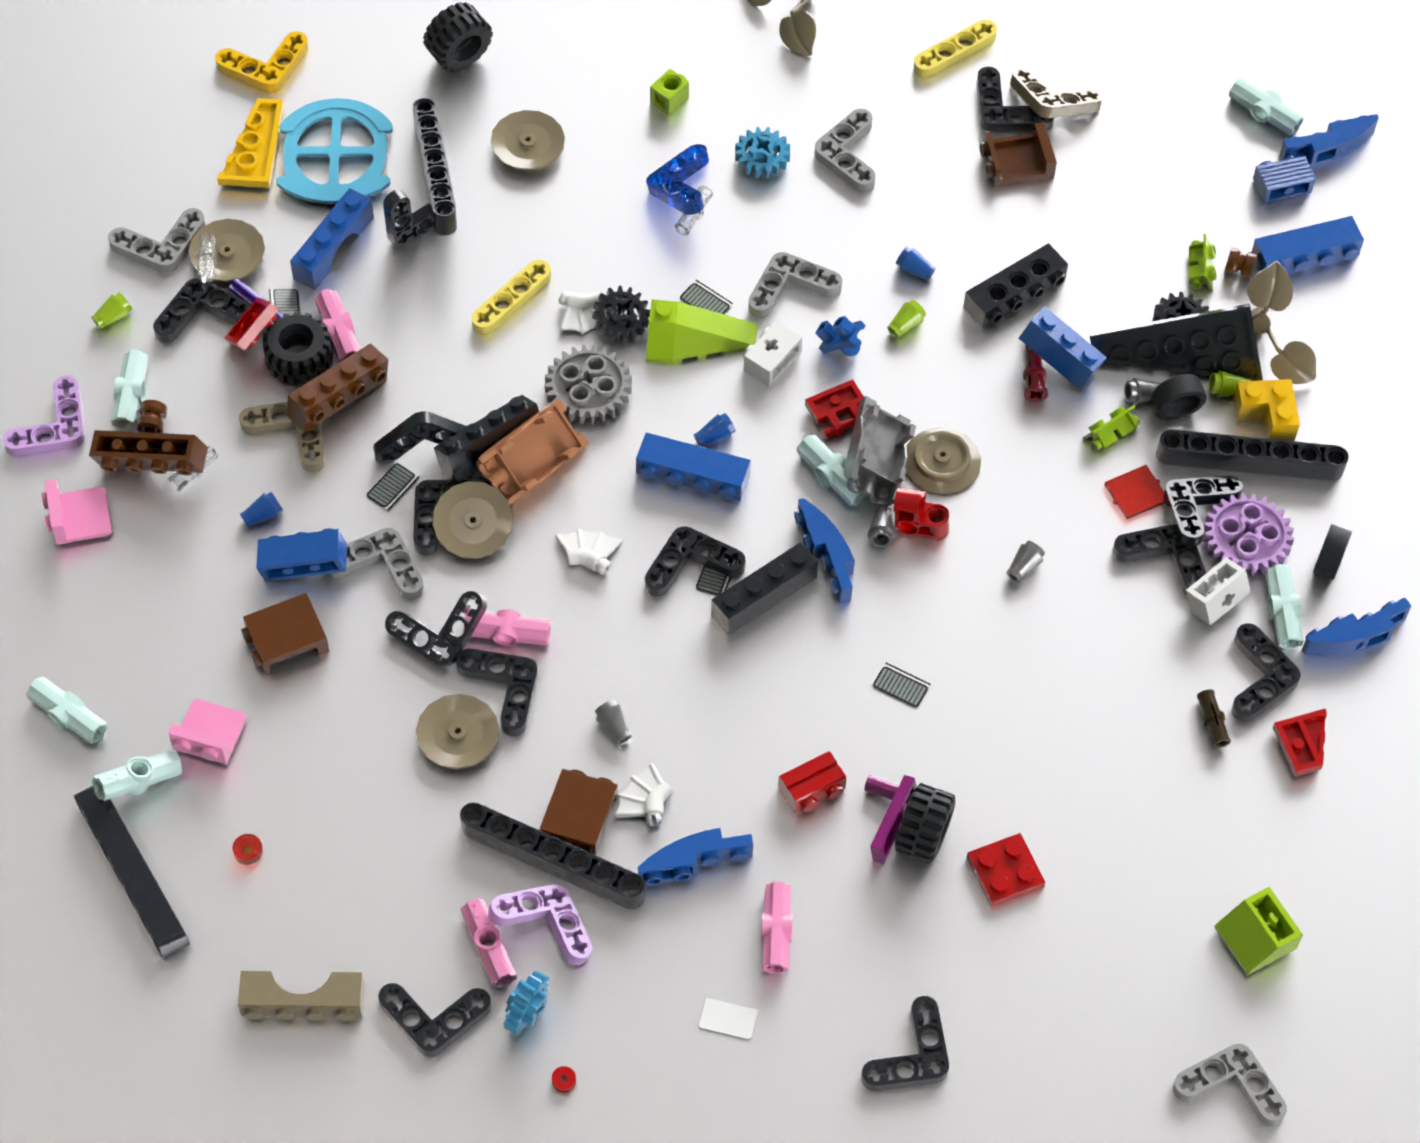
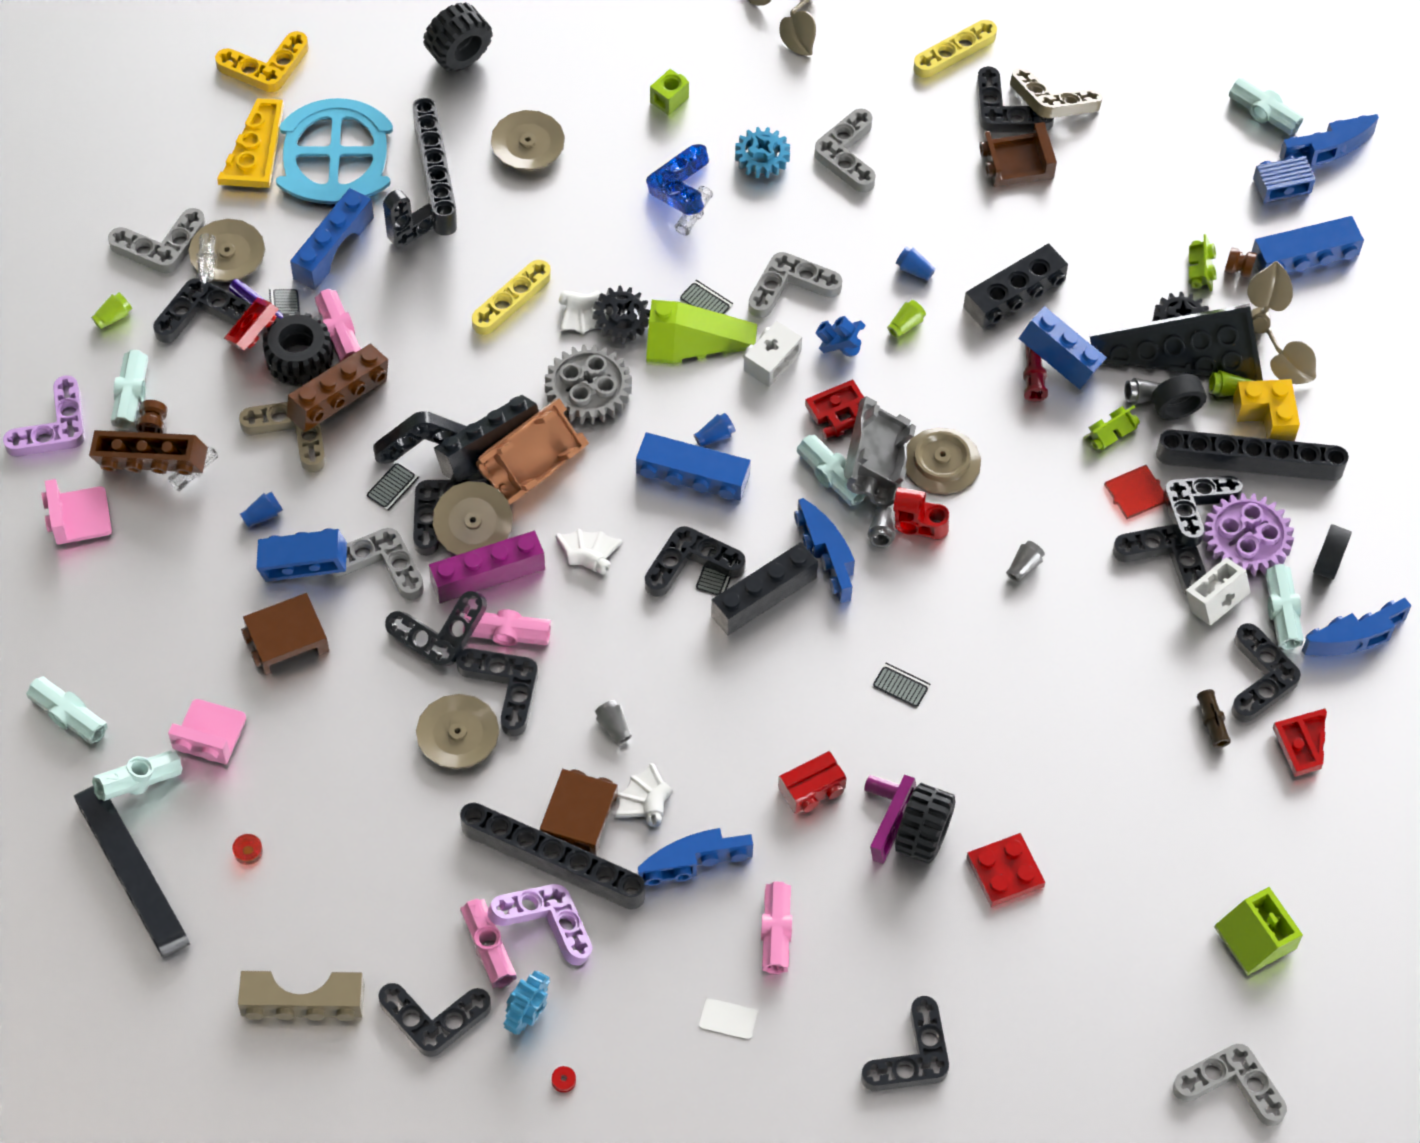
(487, 566): none -> magenta brick

